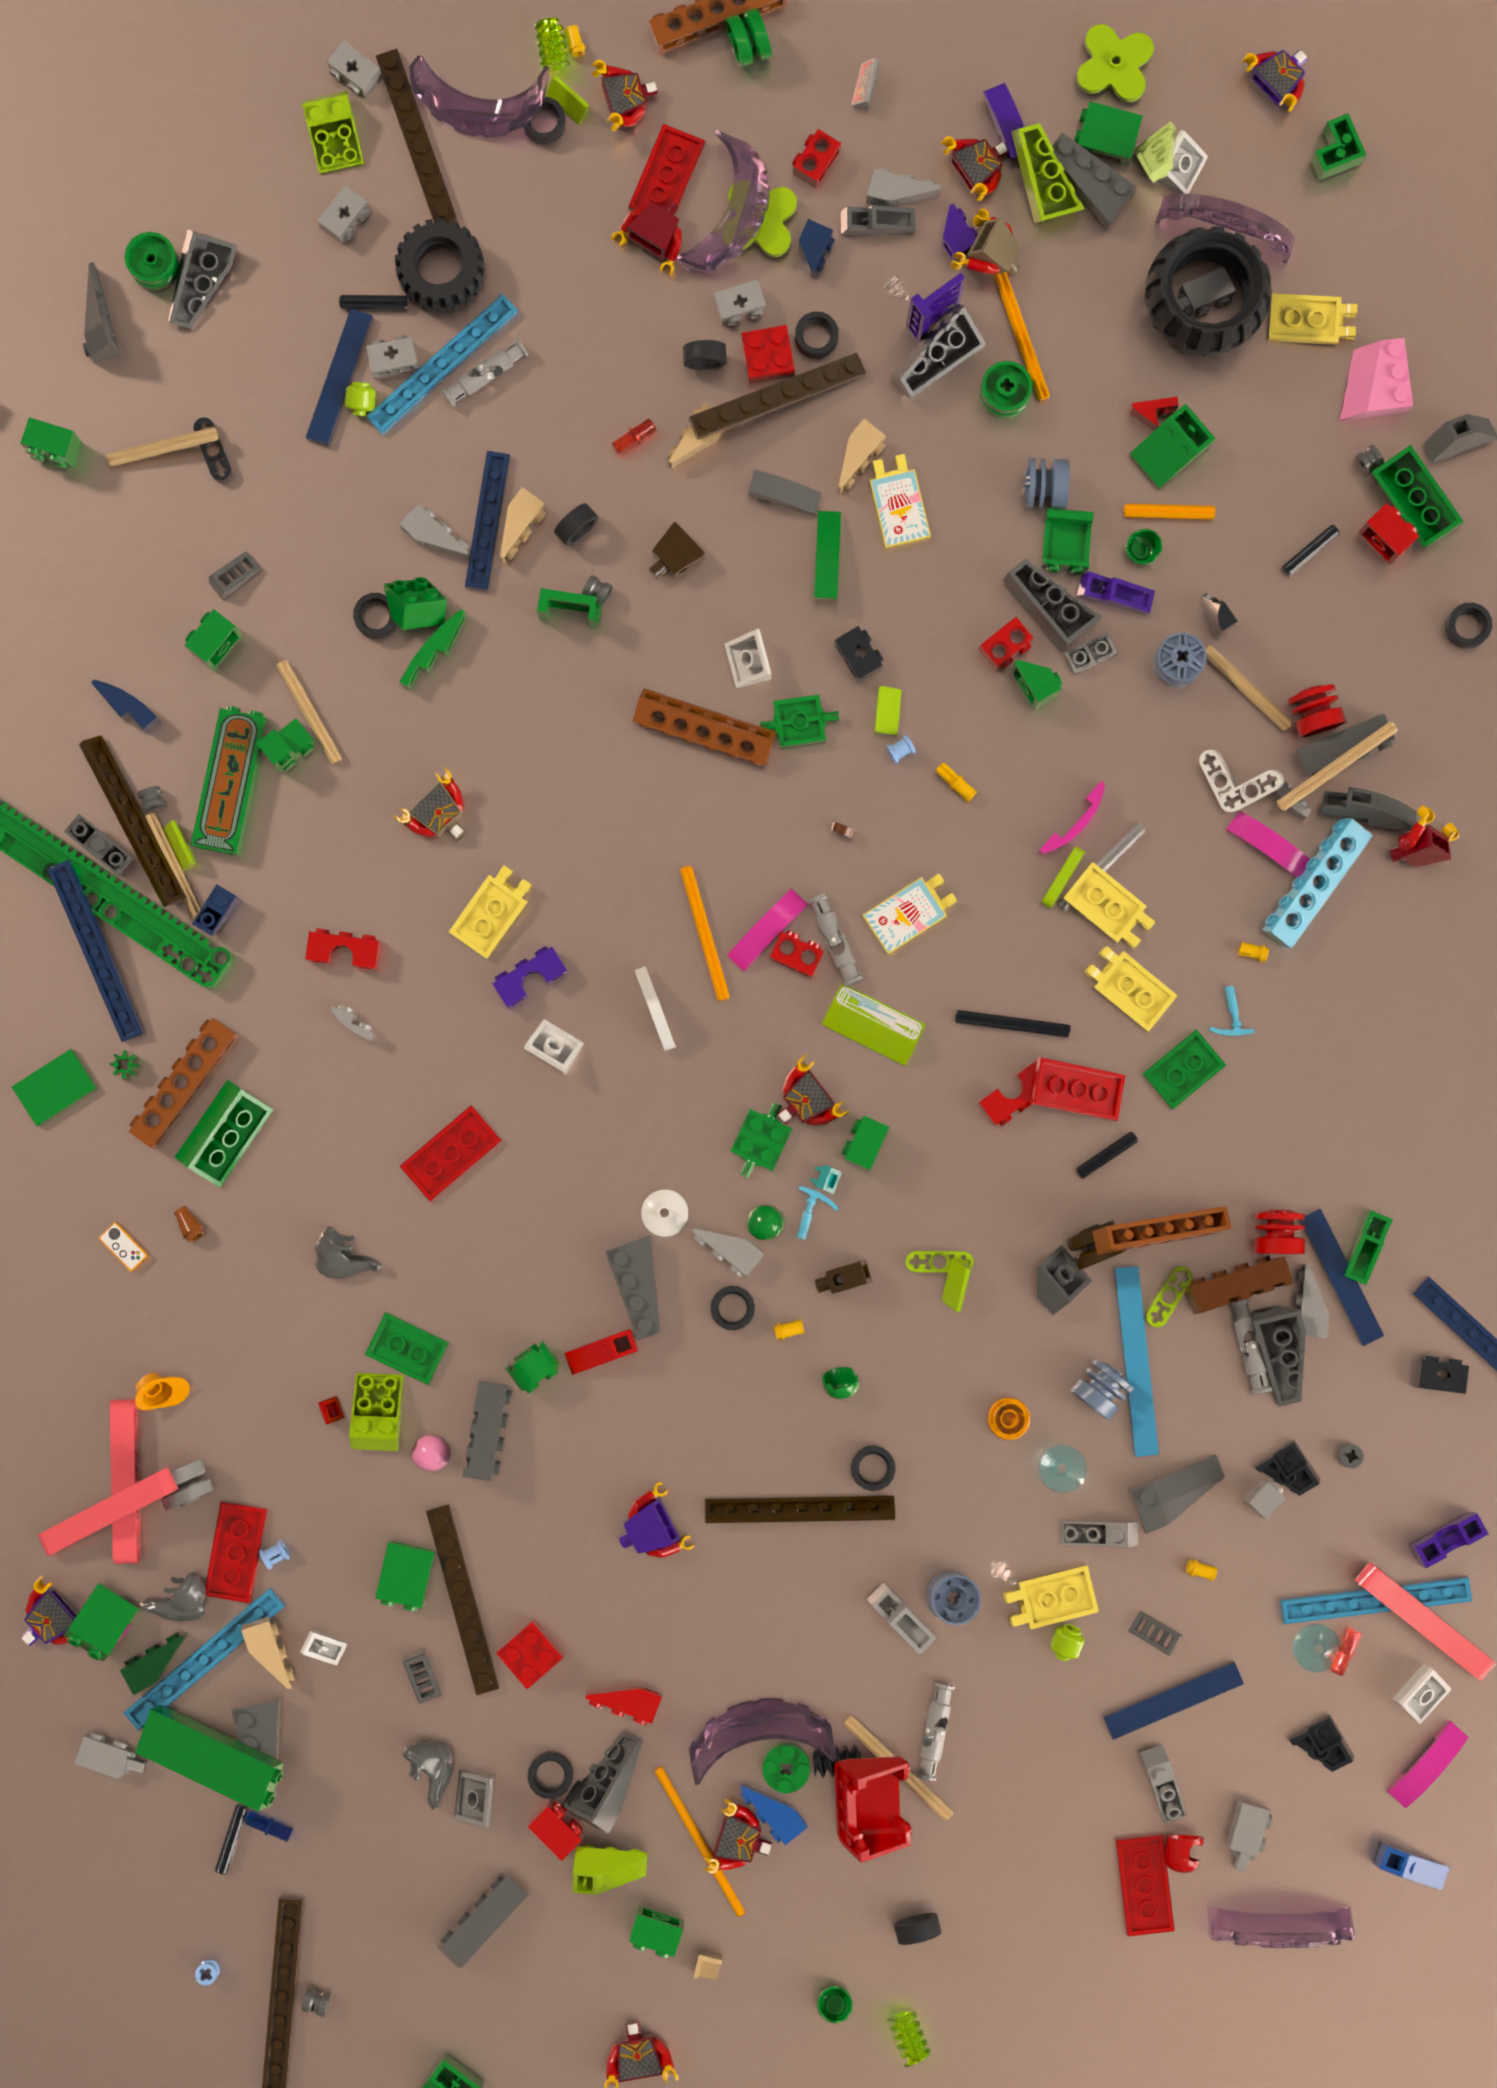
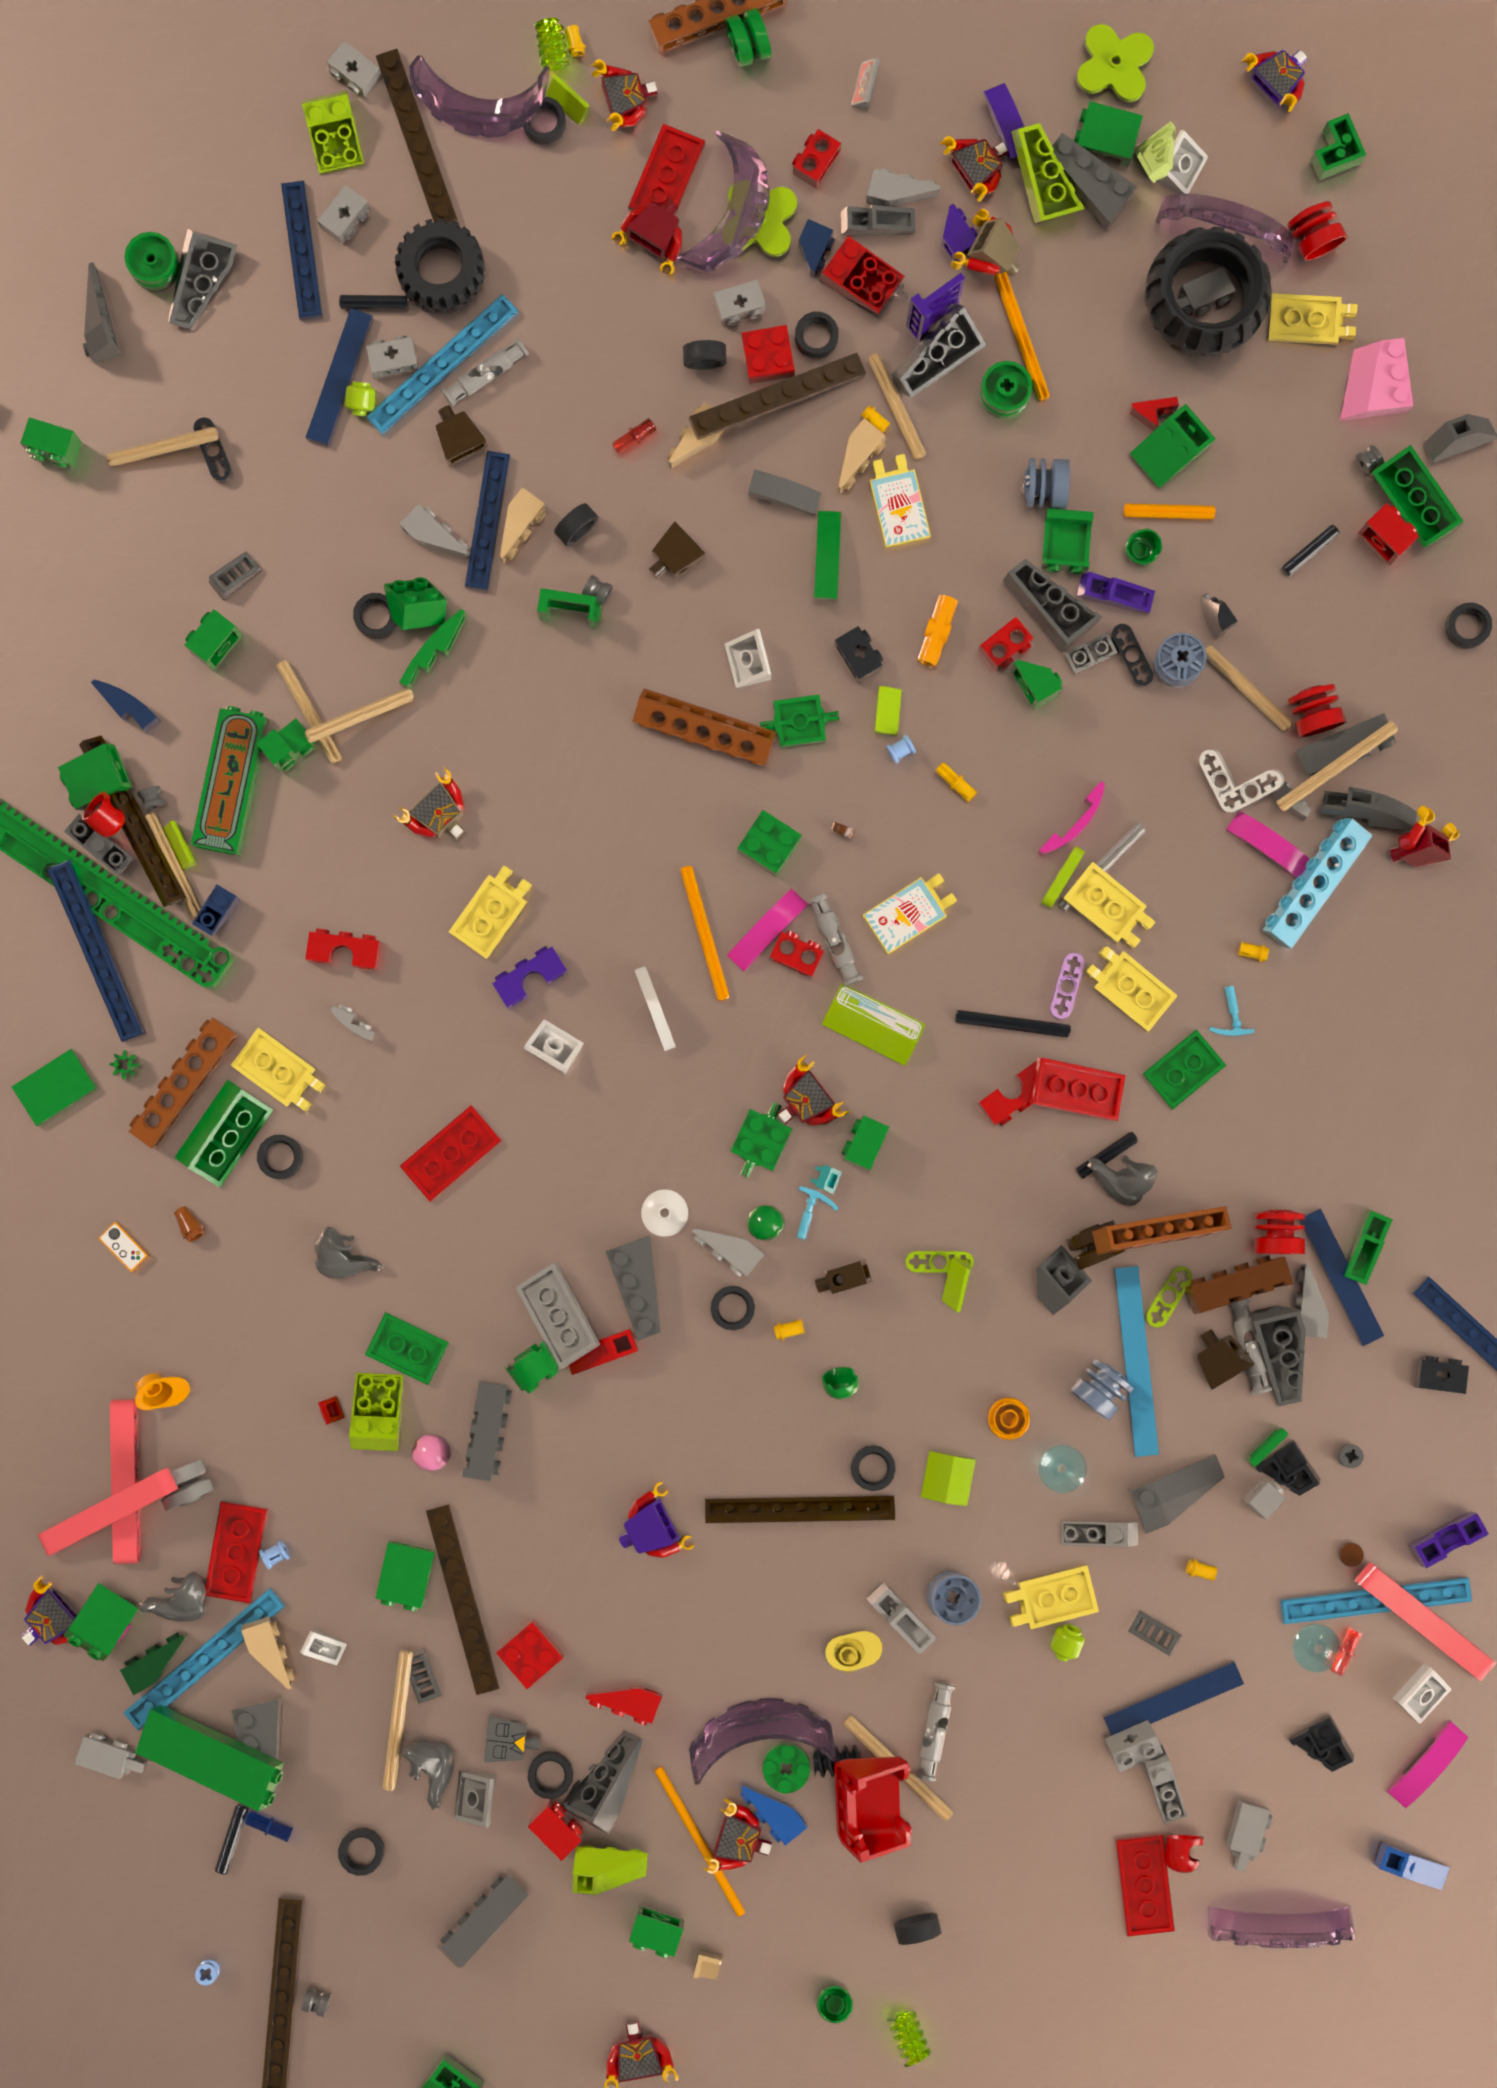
(92, 774): none -> green panel
(106, 819): none -> red helmet
(263, 1149): none -> black tyre
(276, 1069): none -> light yellow tile
(301, 250): none -> dark blue tile
(343, 1857): none -> black tyre
(359, 715): none -> tan axle
(397, 1720): none -> tan axle
(458, 435): none -> dark brown torso
(508, 1739): none -> dark grey torso
(557, 1315): none -> light grey plate
(769, 843): none -> green brick
(853, 1651): none -> light yellow piece
(861, 276): none -> red slope
(875, 418): none -> yellow pin
(896, 406): none -> tan axle
(937, 630): none -> light orange piece
(948, 1478): none -> lime slope
(1077, 971): none -> lavender beam
(1127, 1184): none -> dark grey piece
(1133, 1746): none -> light grey brick
(1145, 668): none -> black beam
(1222, 1359): none -> dark brown torso
(1267, 1446): none -> green tile
(1318, 233): none -> red wheel
(1351, 1554): none -> reddish brown tile

